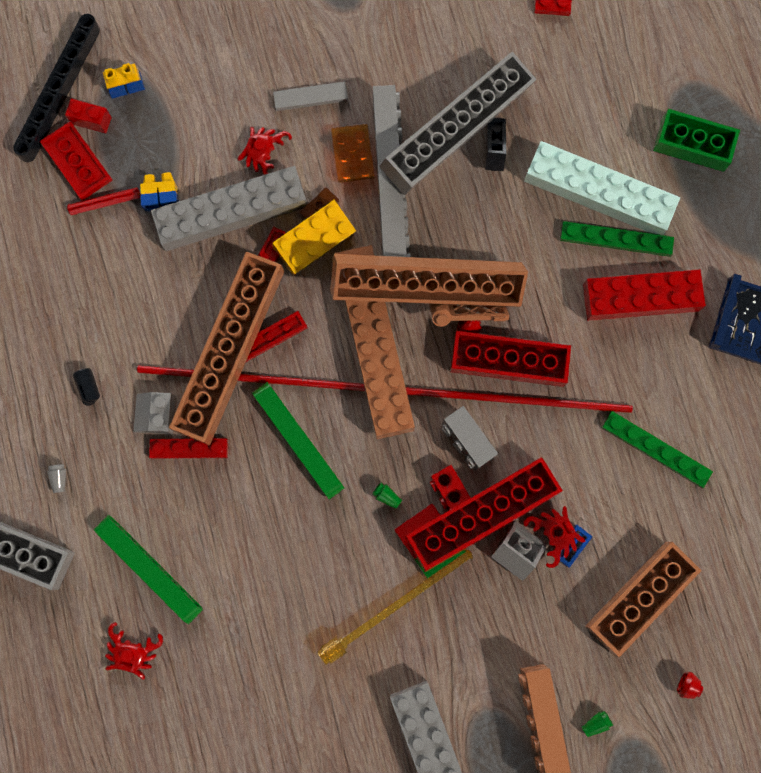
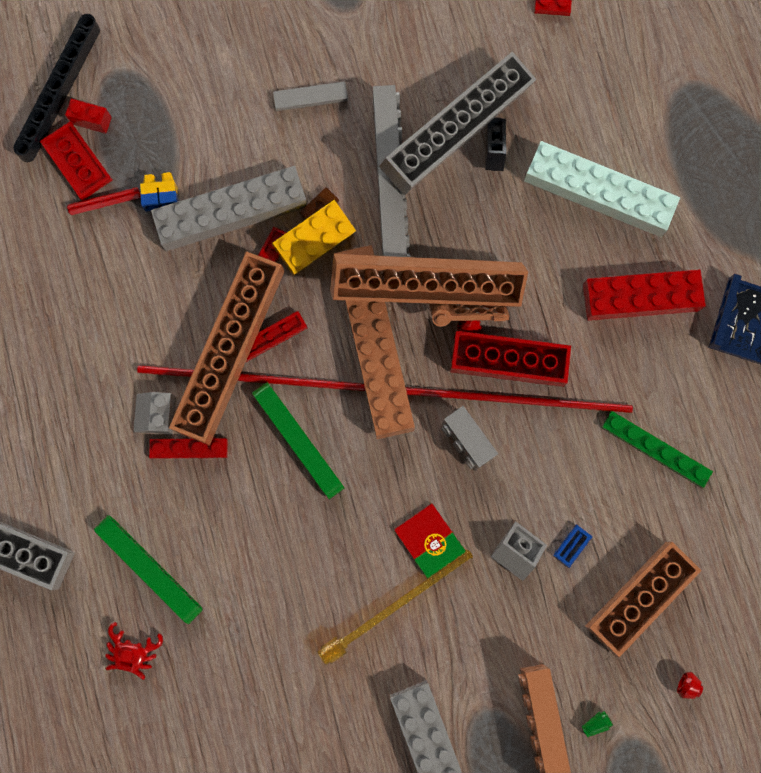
(57, 477): light grey cone -> none
(86, 386): black arm -> none
(117, 78): yellow hips -> none
(260, 146): red animal -> none
(352, 153): clear orange plate -> none
(386, 495): green cone -> none
(454, 485): red brick -> none
(483, 514): red brick -> none
(559, 532): red animal -> none
(617, 239): green plate -> none
(696, 140): green brick -> none

